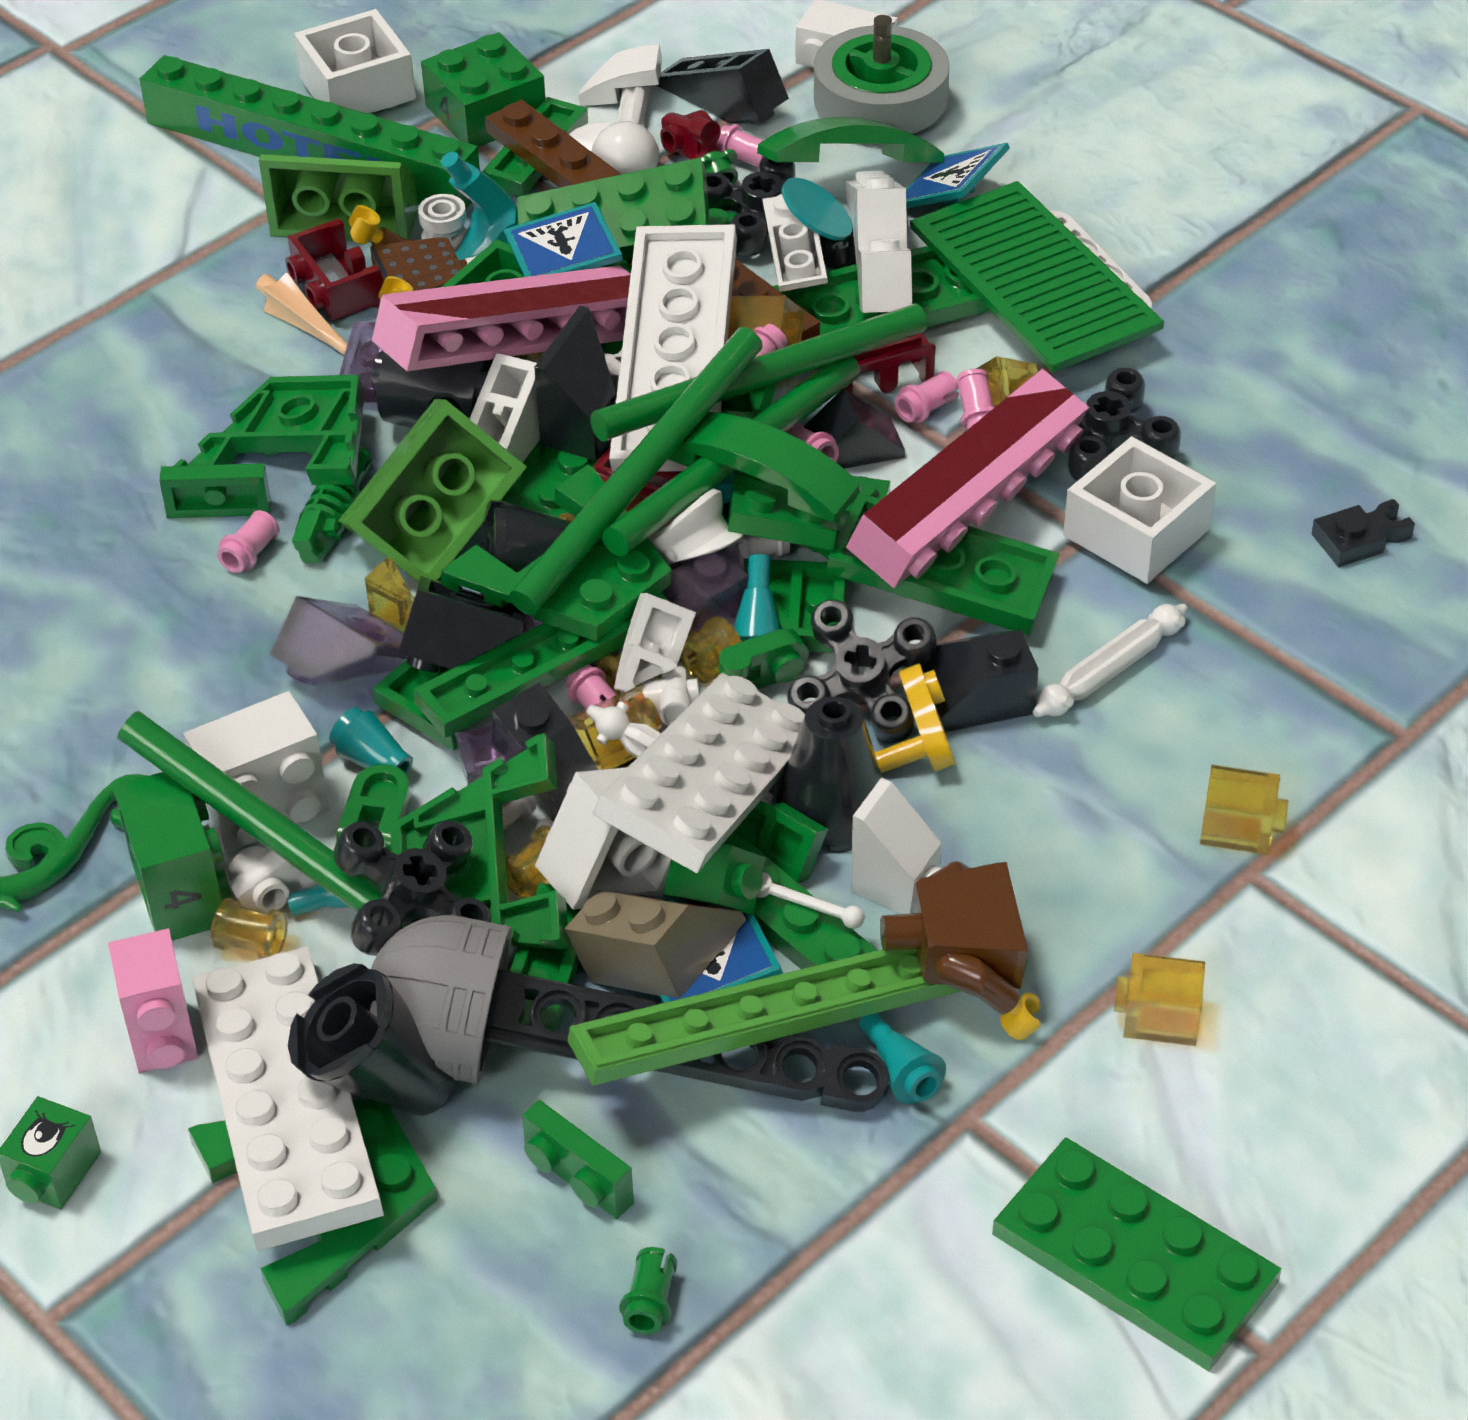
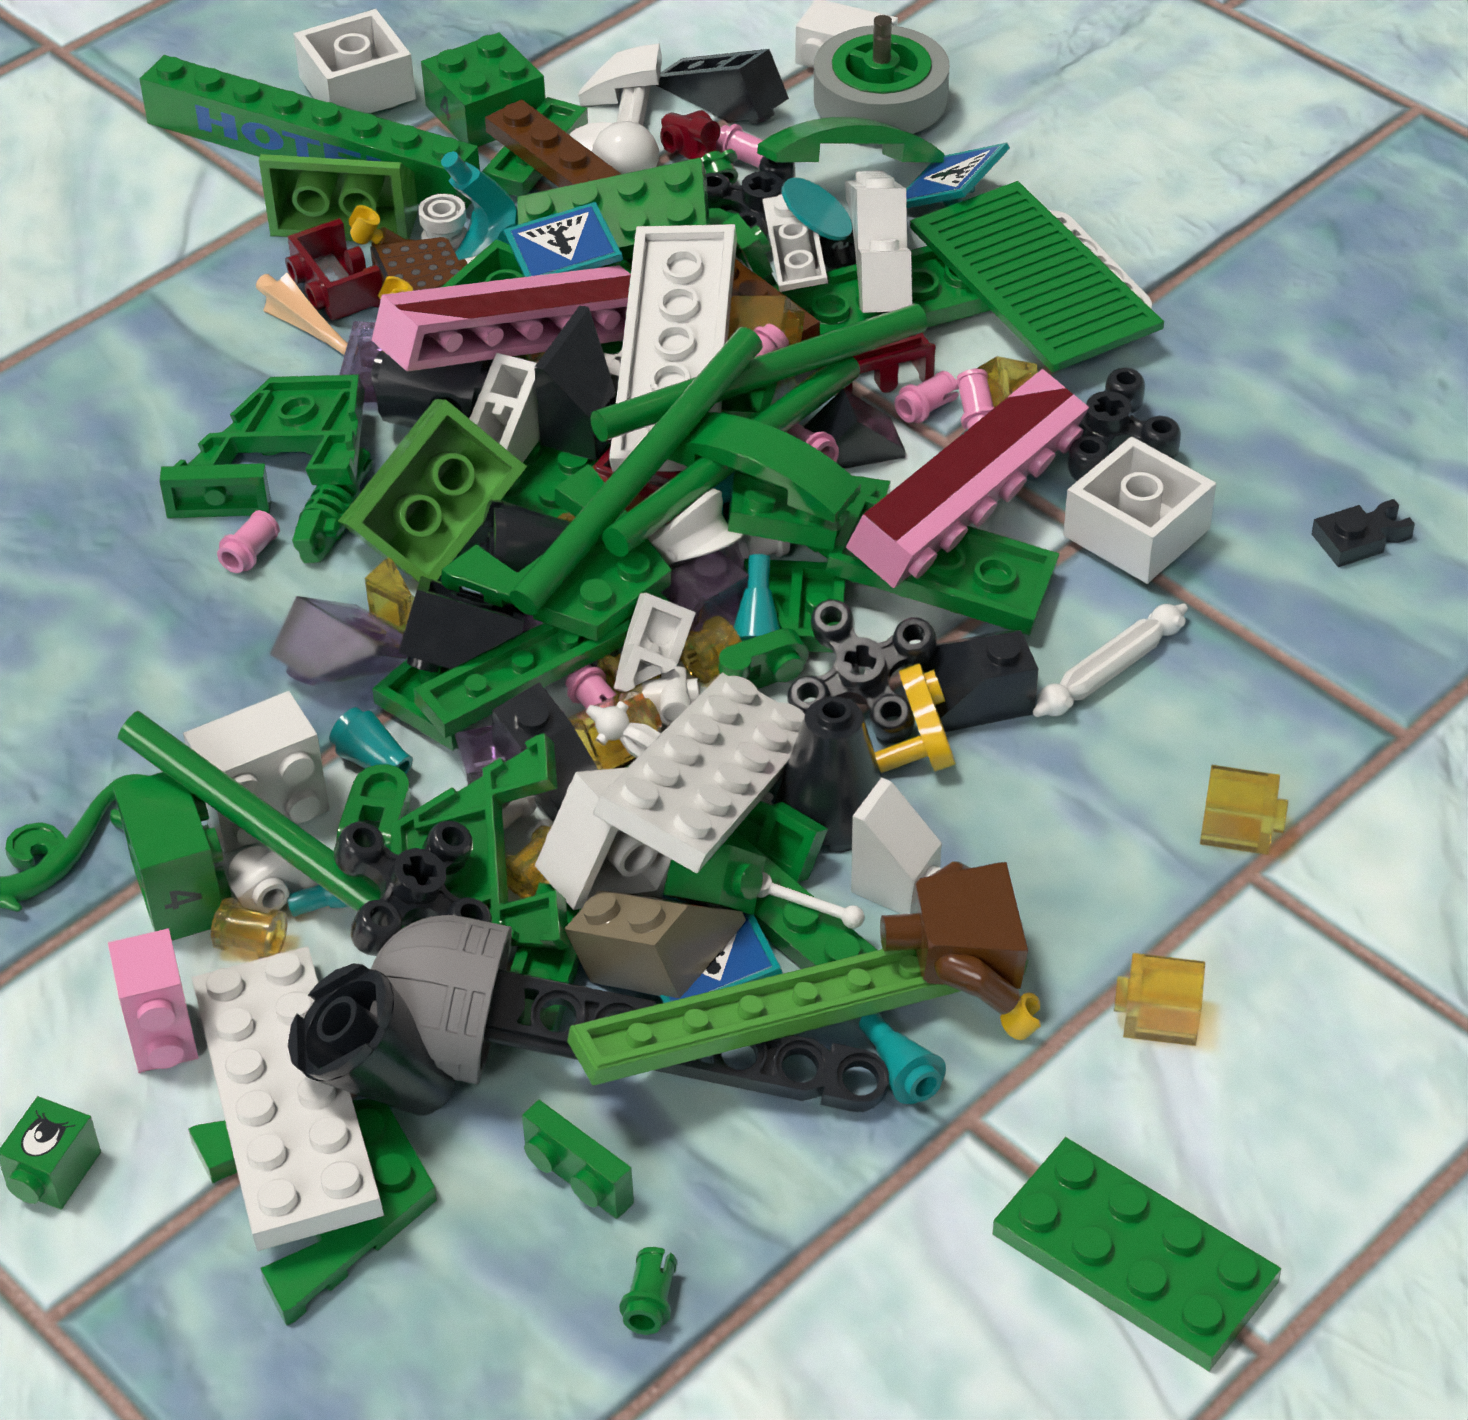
(752, 248): none -> green plate

